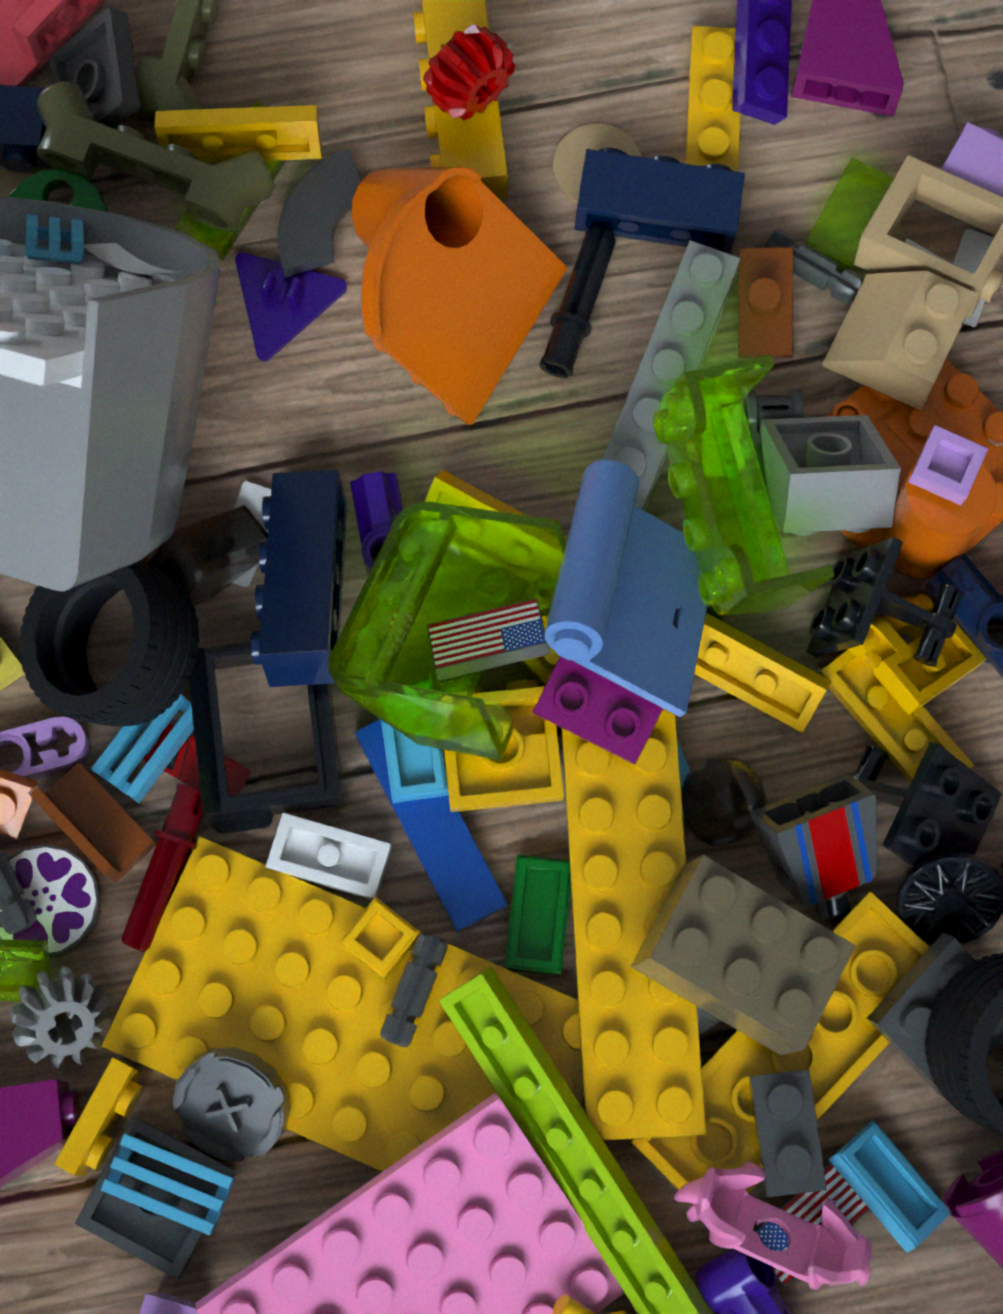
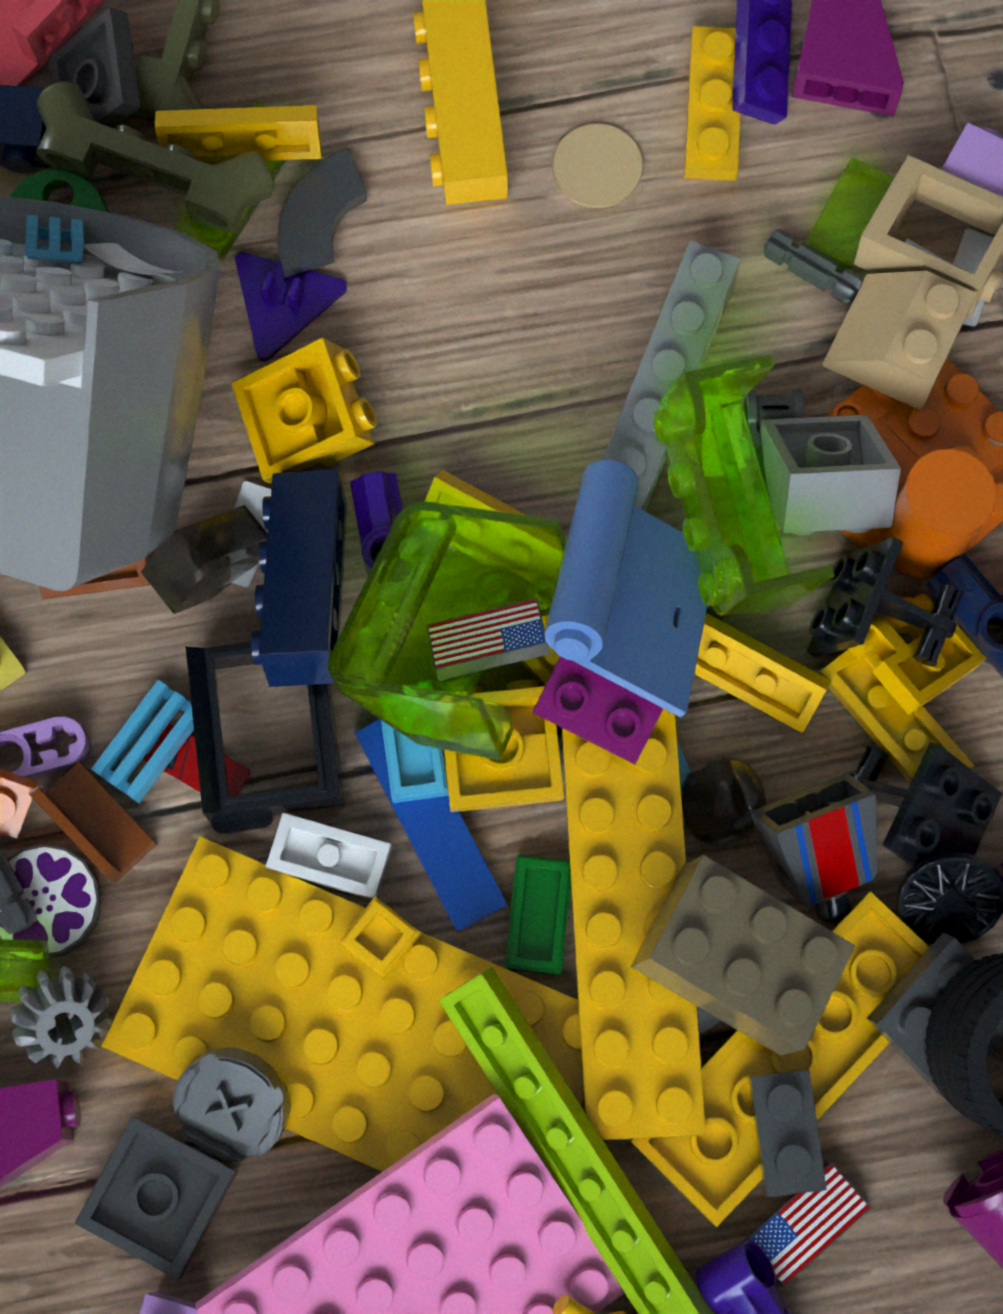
(89, 1139): yellow plate -> none
(121, 1166): medium azure tile -> none
(159, 656): black tyre -> none
(164, 867): dark red axle -> none
(305, 410): none -> yellow plate
(413, 990): dark grey axle -> none
(449, 279): orange piece -> none
(469, 72): red gear -> none
(572, 320): black axle -> none
(660, 199): dark blue brick -> none
(765, 303): dark orange tile -> none
(814, 1253): bright pink piece -> none
(890, 1186): medium azure tile -> none
(948, 465): lavender plate -> none

